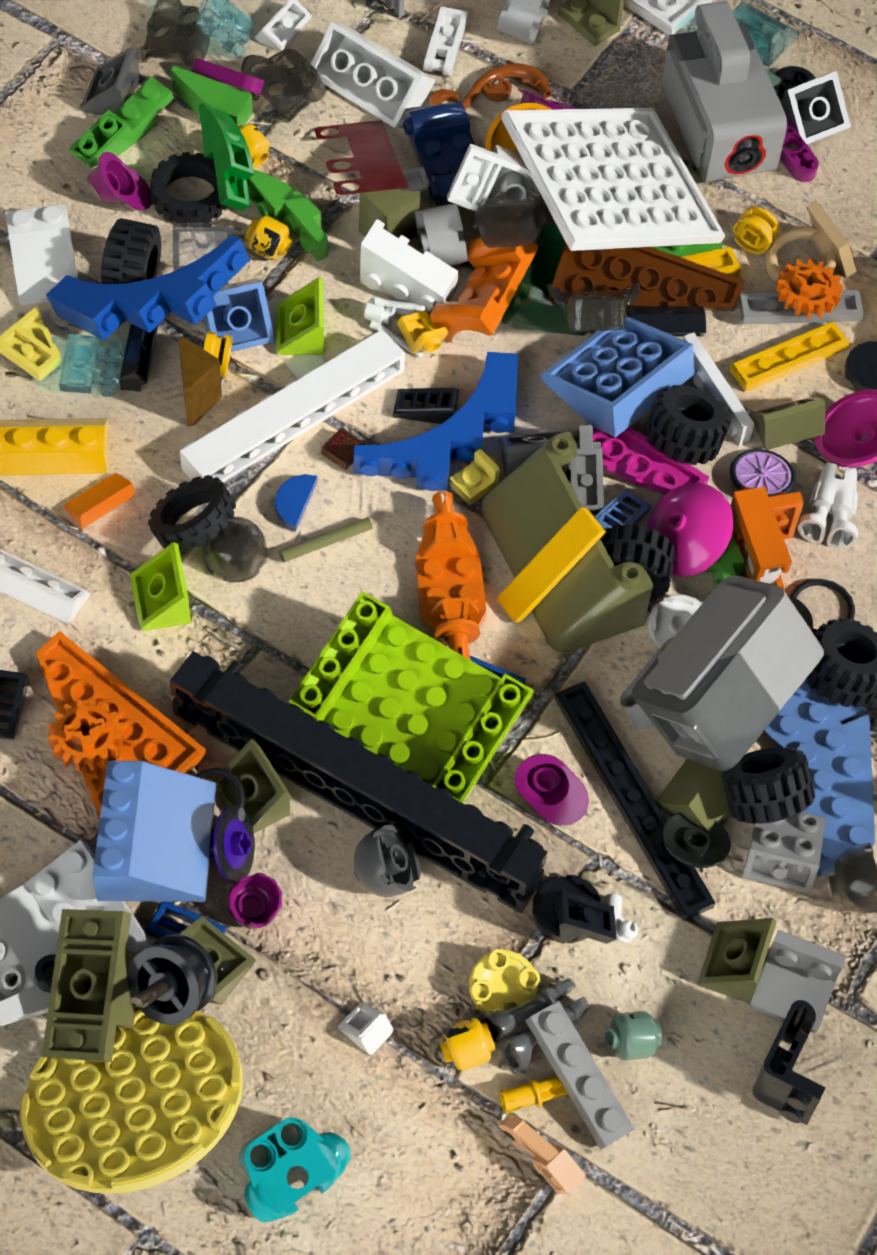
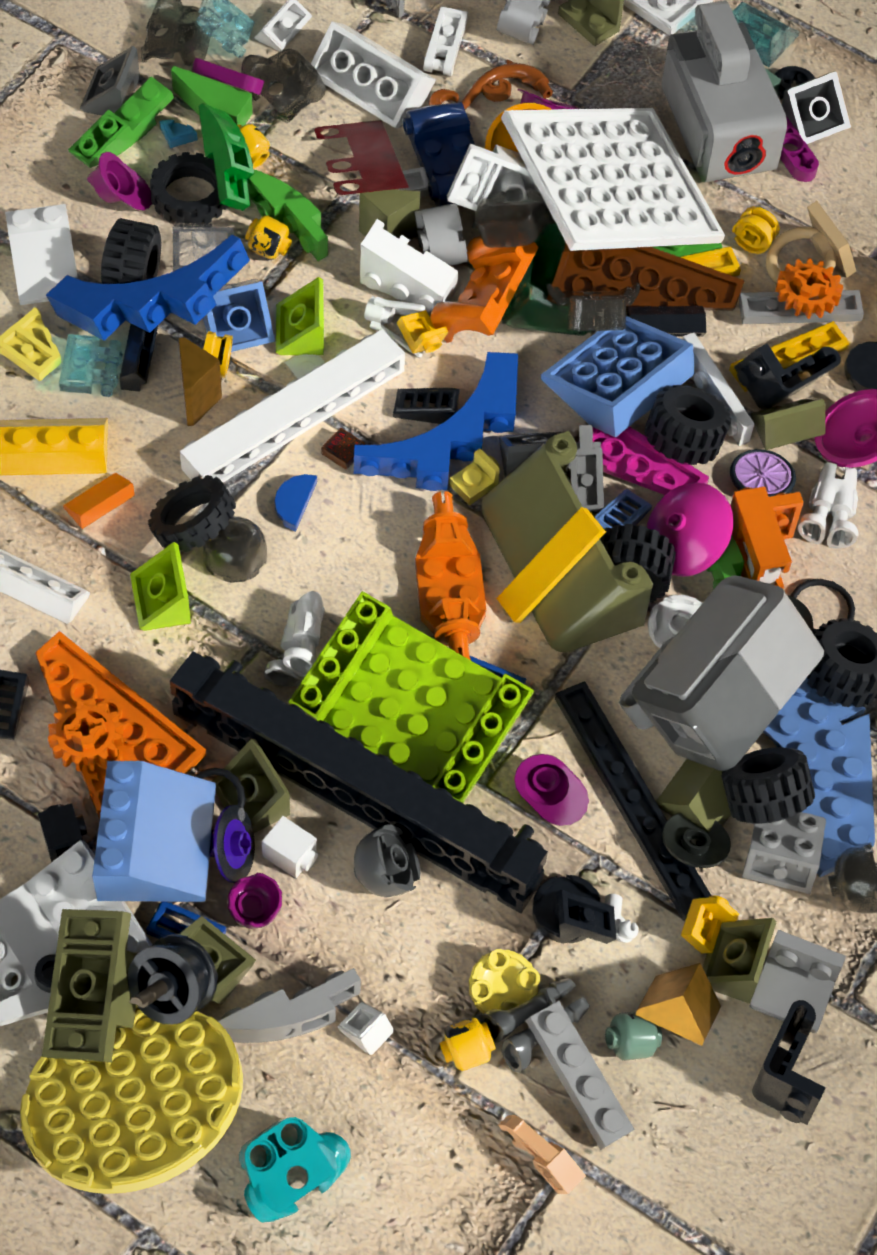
(61, 828): none -> black brick
(177, 134): none -> dark azure tile
(278, 1018): none -> light grey slope
(290, 847): none -> white brick
(298, 642): none -> white piece
(325, 539): olive piece -> none
(531, 1094): yellow axle -> none
(681, 1003): none -> pearl gold slope
(705, 921): none -> yellow bracket
(772, 384): none -> black piece

